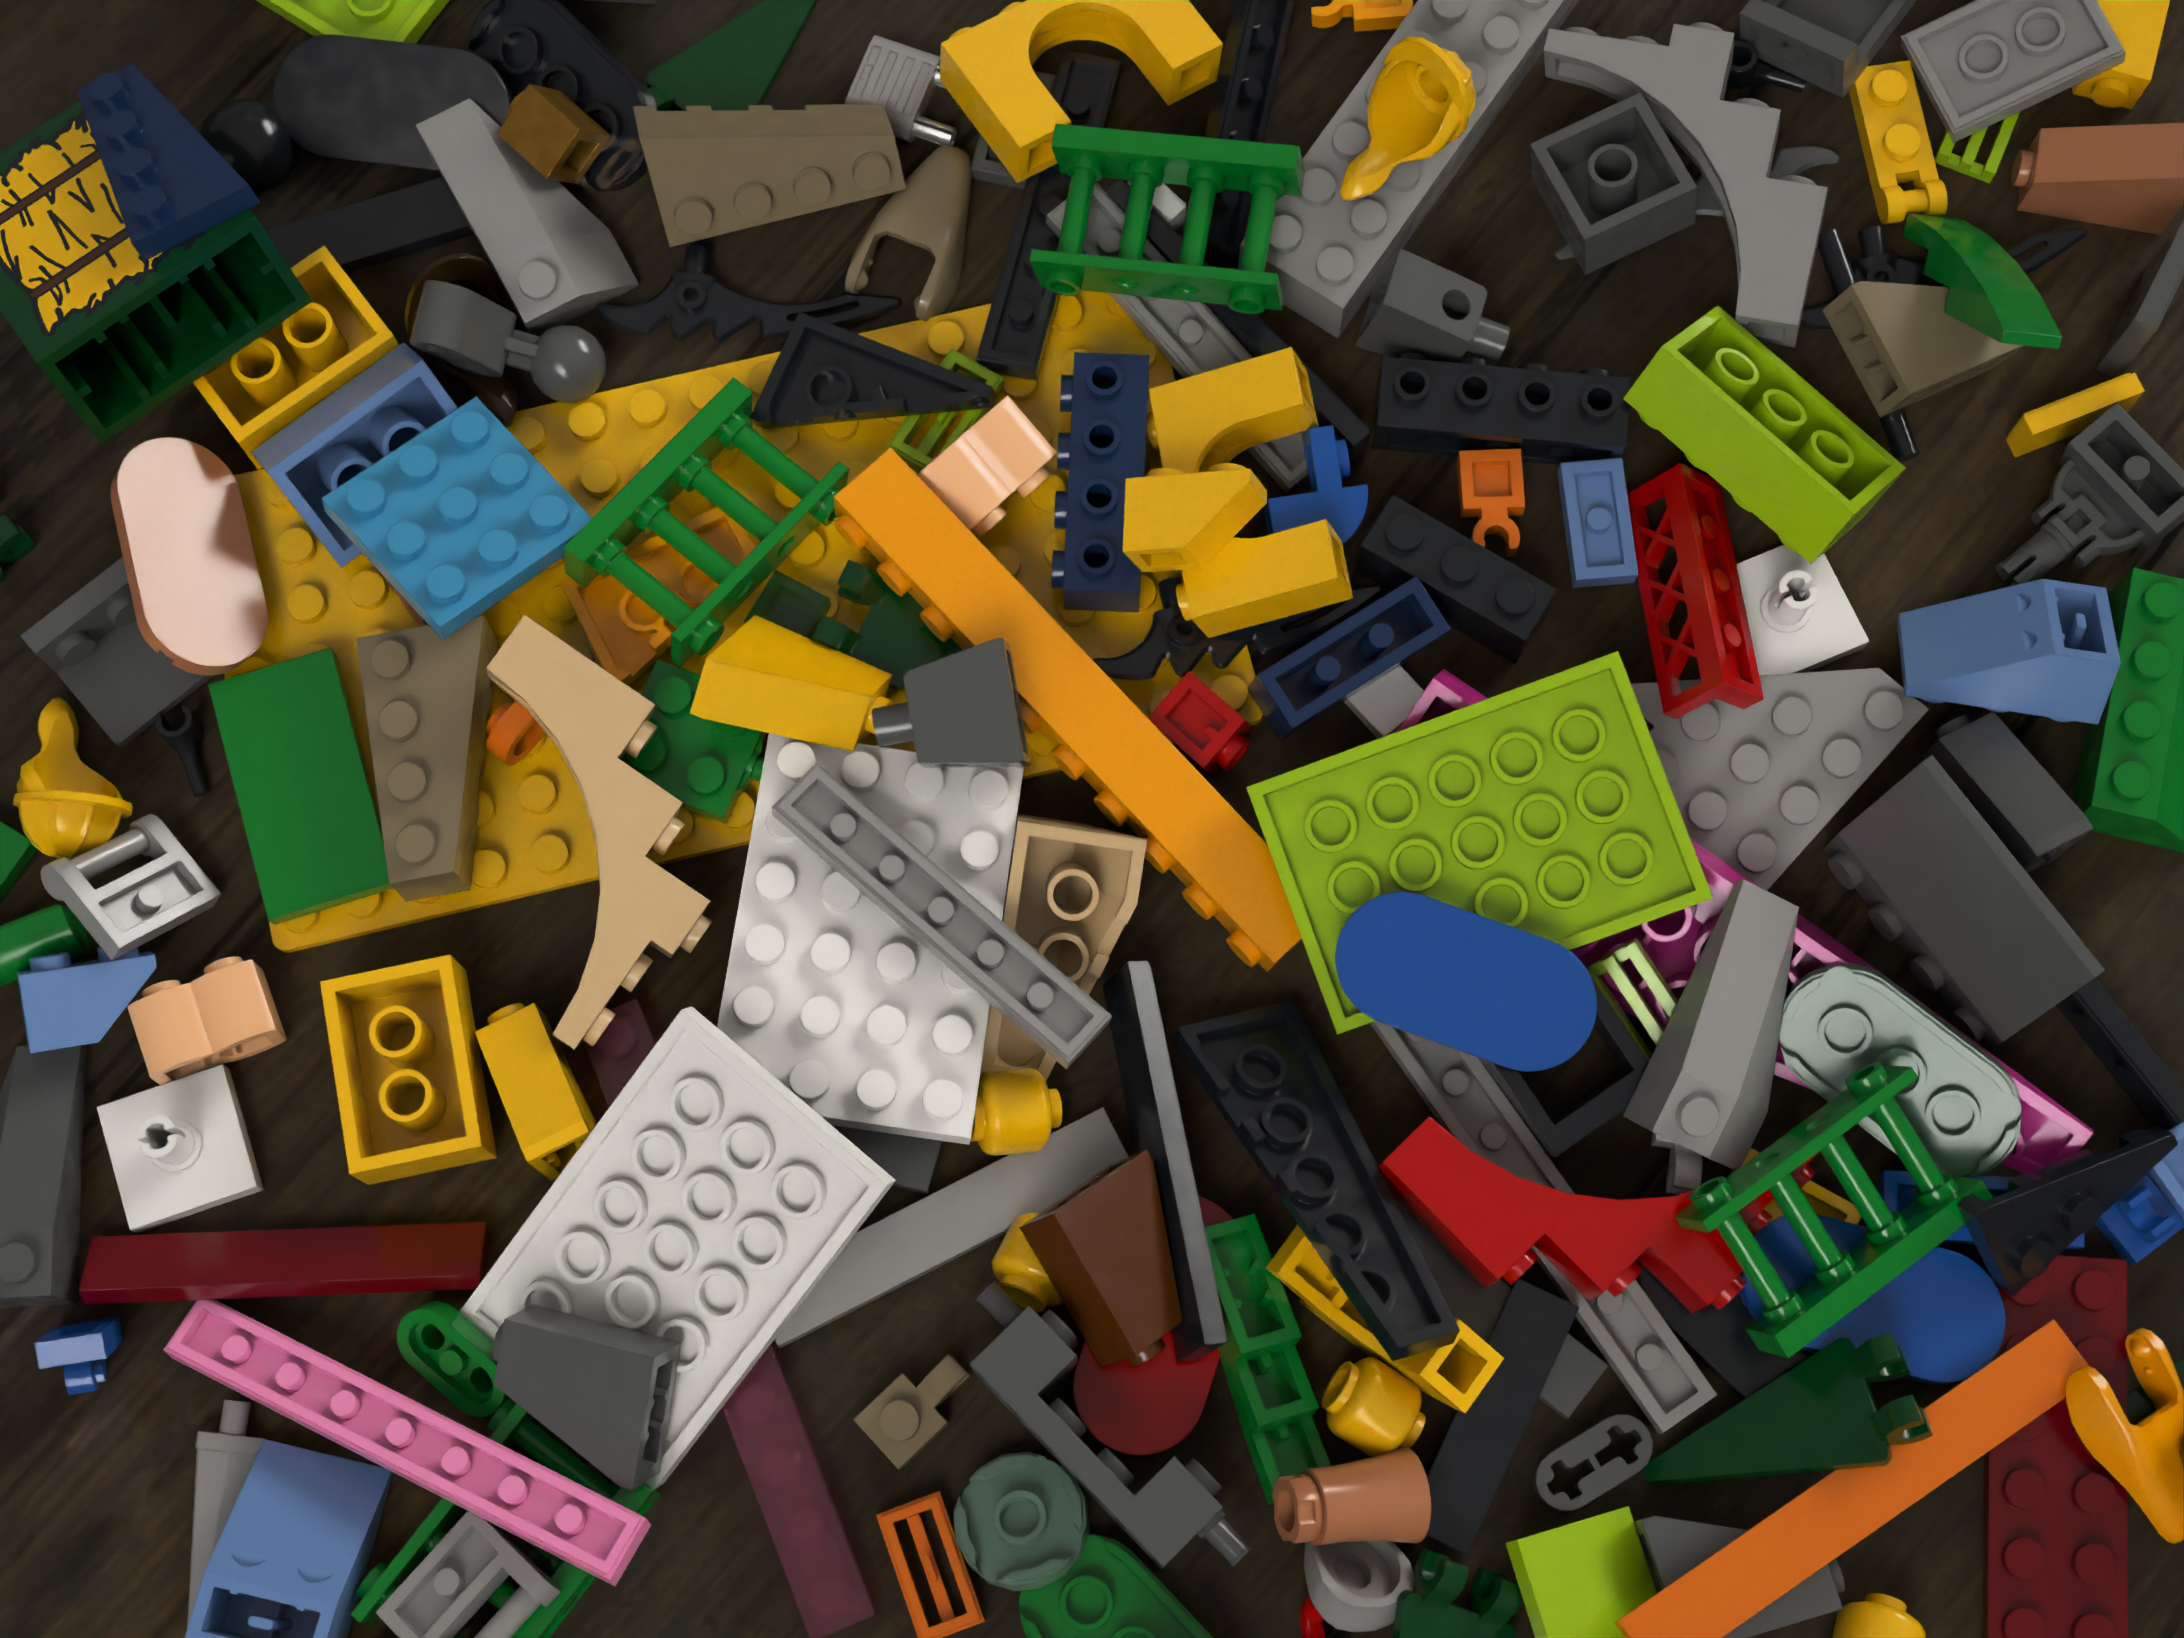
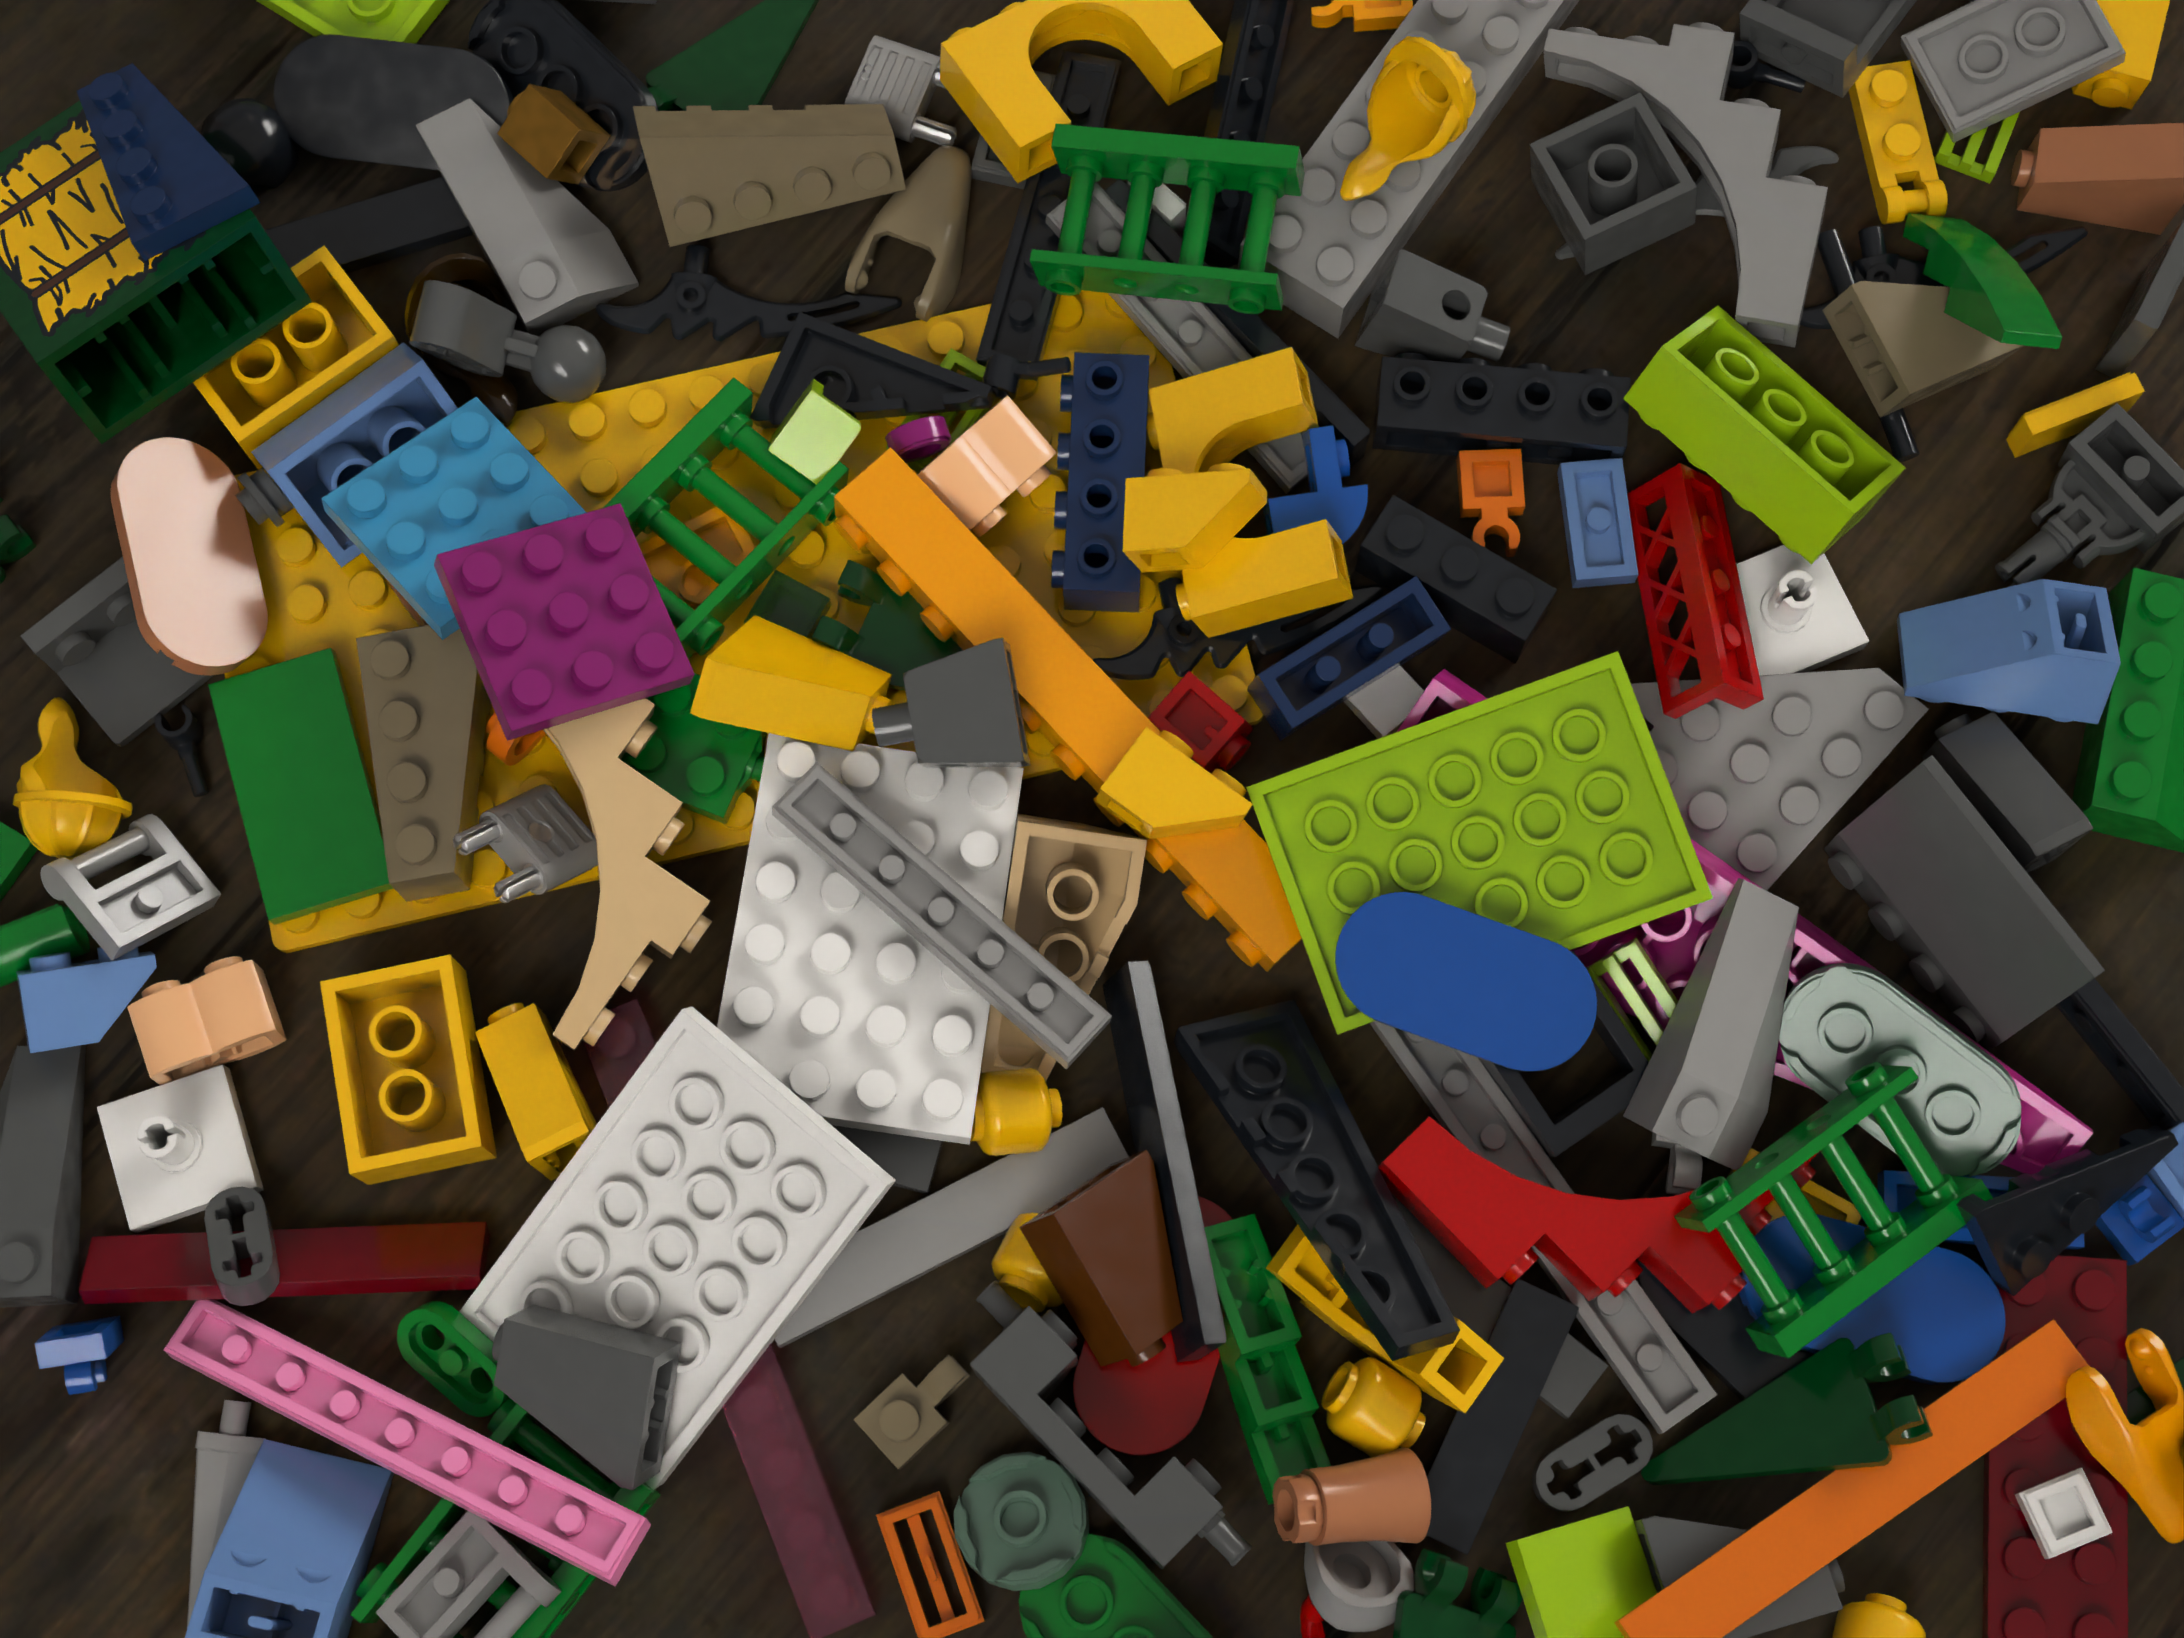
(229, 1248): none -> dark grey beam
(263, 498): none -> dark grey plate
(536, 840): none -> light grey piece
(563, 620): none -> magenta plate
(814, 434): none -> lime panel
(919, 438): none -> magenta tile
(1006, 372): none -> black hand
(1168, 793): none -> yellow slope
(2063, 1513): none -> white tile

